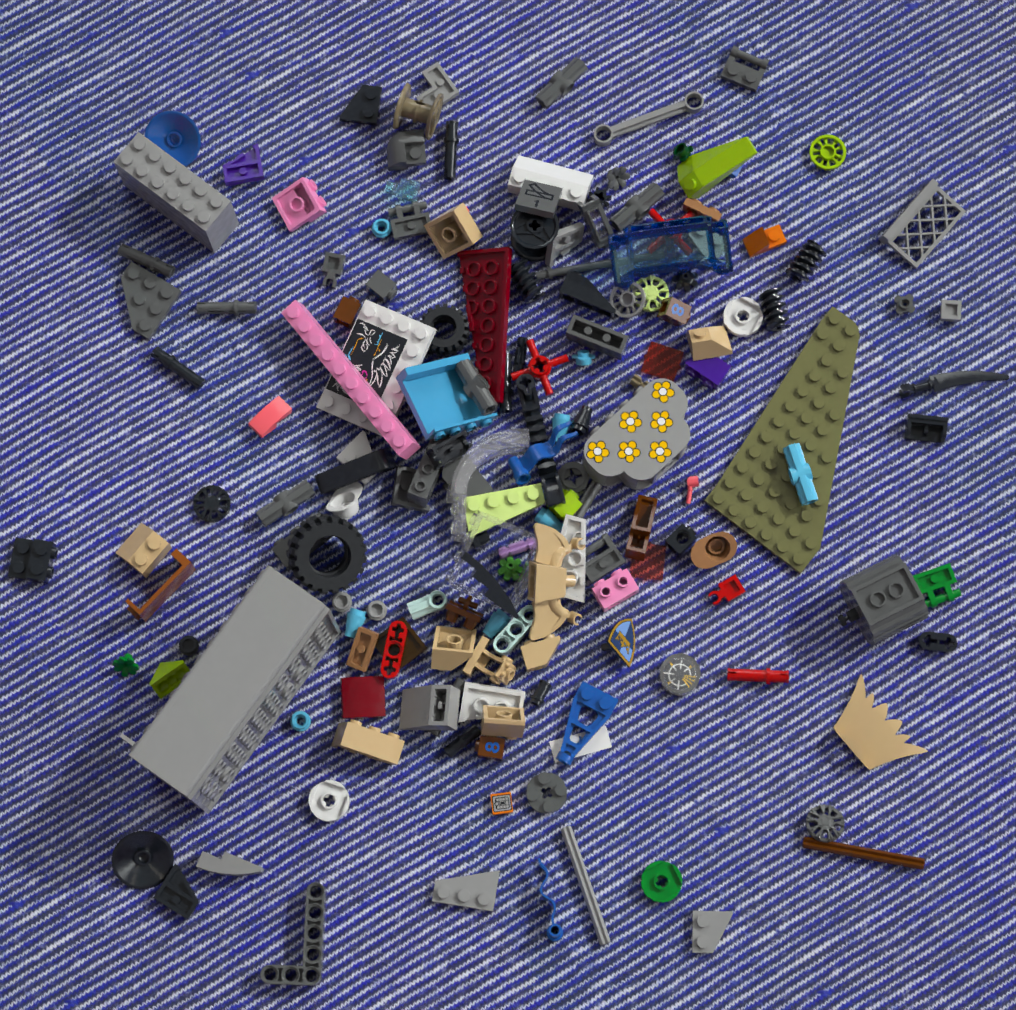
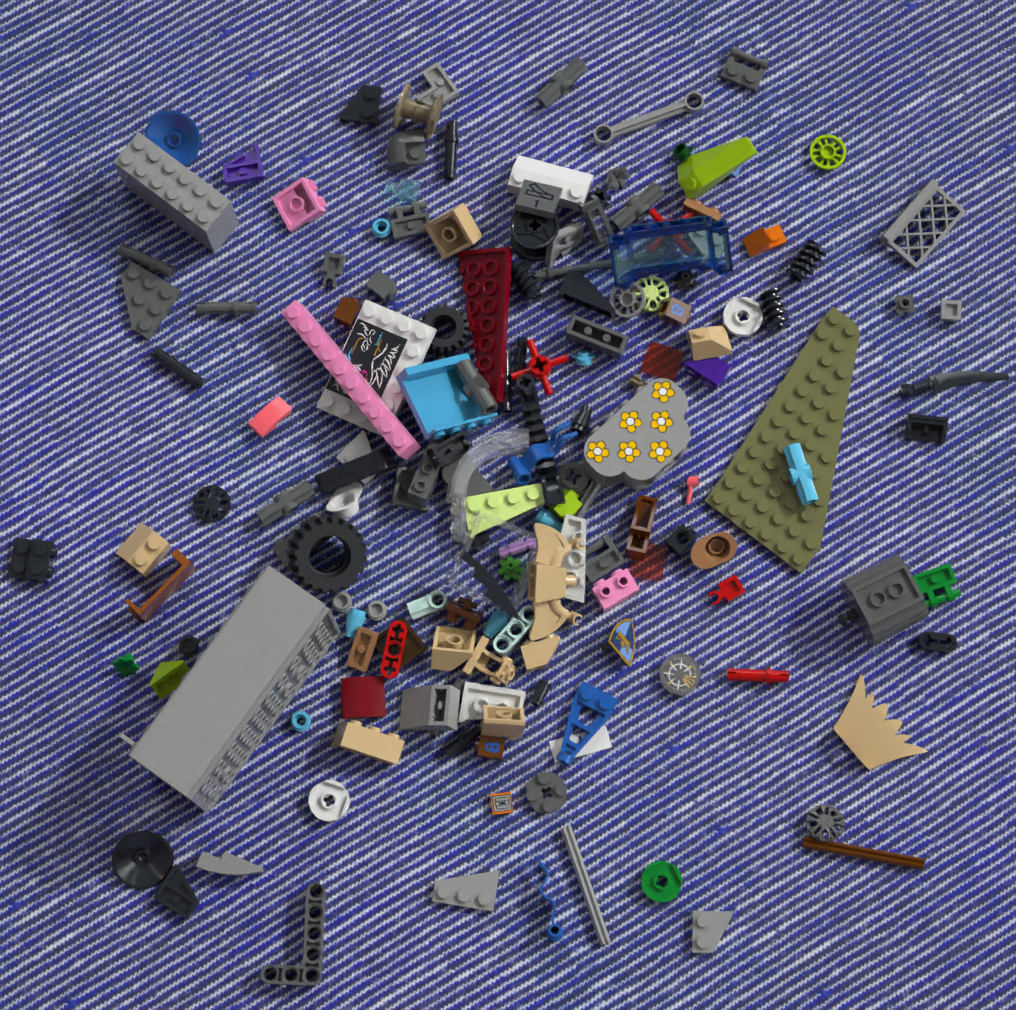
(560, 419): medium azure cone -> none

